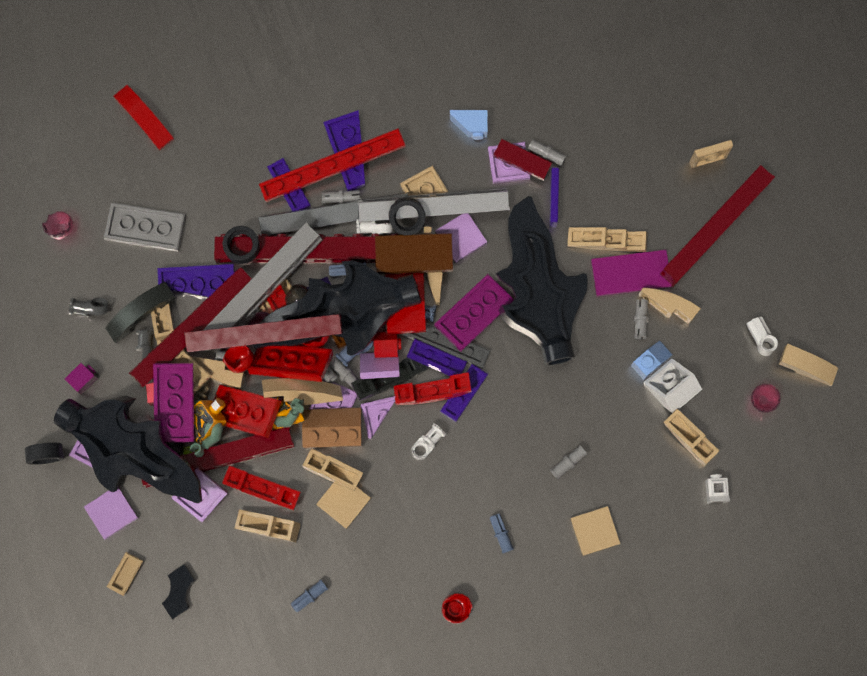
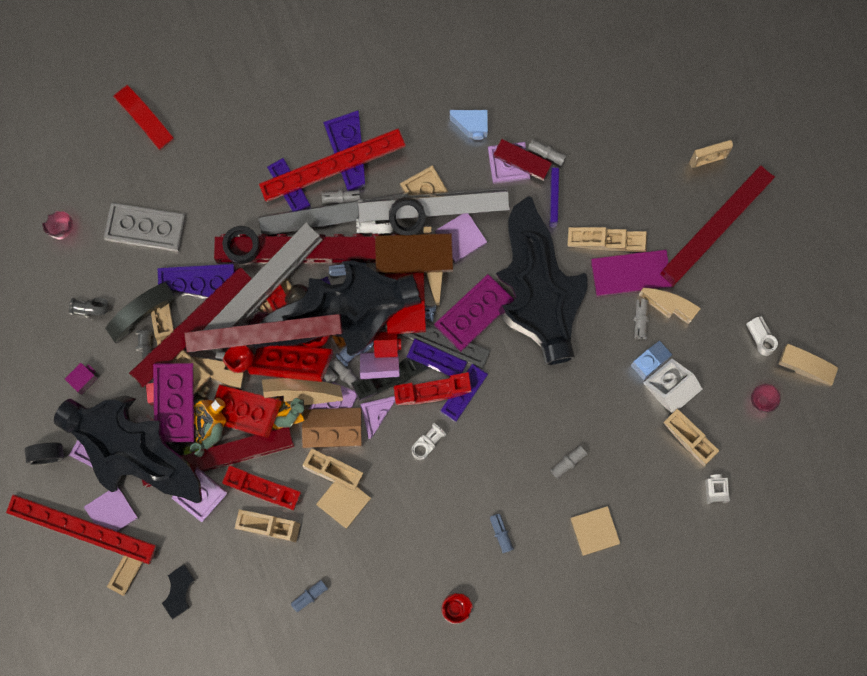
(81, 529): none -> red tile

